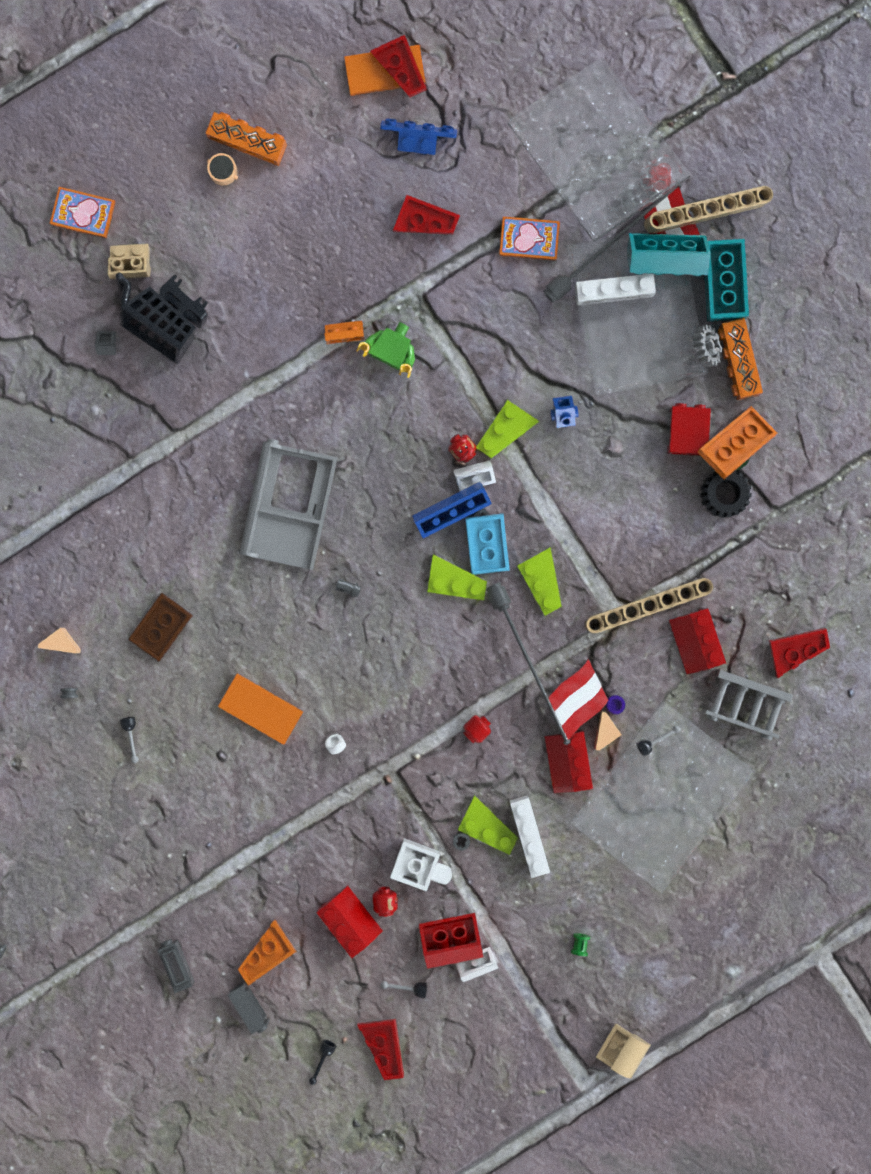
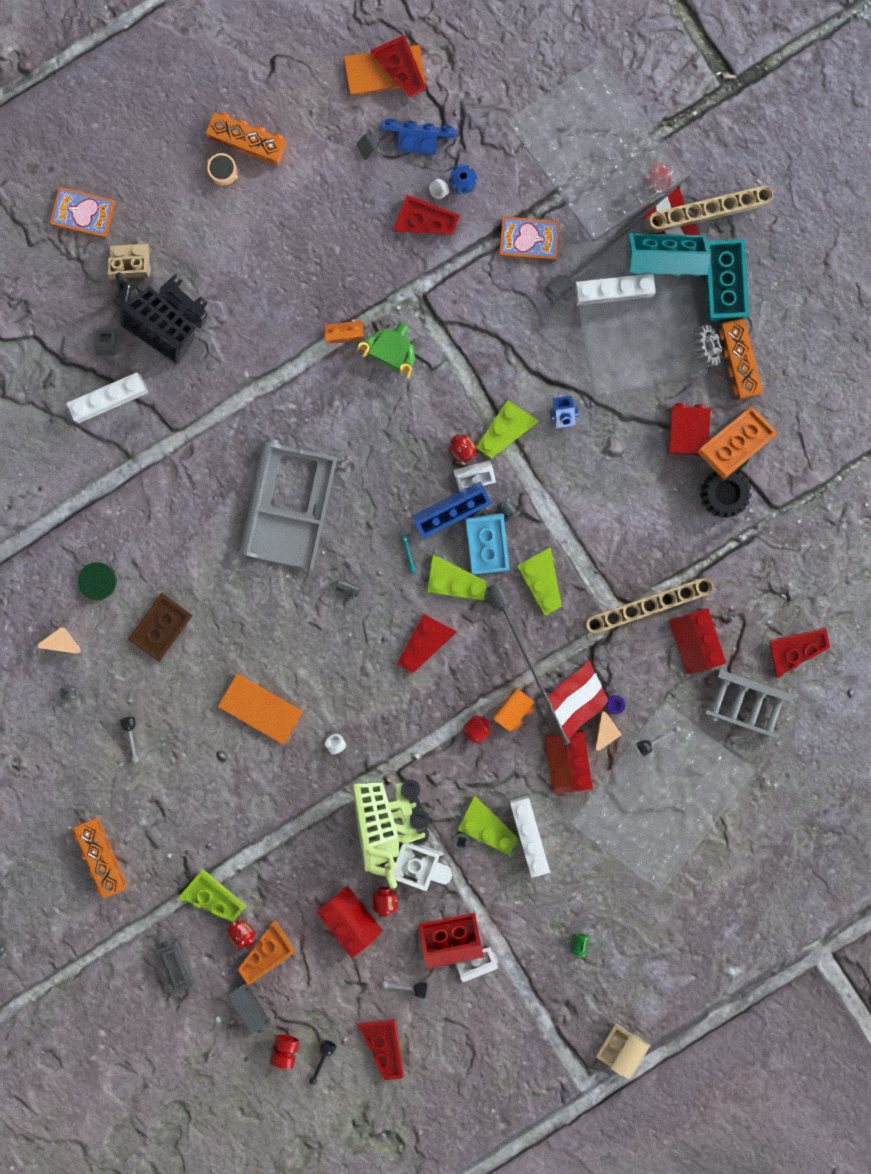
(97, 581): none -> dark green tile
(99, 857): none -> orange brick
(107, 397): none -> white brick
(213, 896): none -> lime wing
(241, 934): none -> red head
(284, 1051): none -> red wheel
(367, 146): none -> dark grey slope
(387, 847): none -> yellowish green piece
(412, 569): none -> teal hinge
(424, 642): none -> red wing
(438, 188): none -> white tile
(466, 185): none -> blue brick
(508, 509): none -> dark grey bush
(513, 709): none -> orange slope

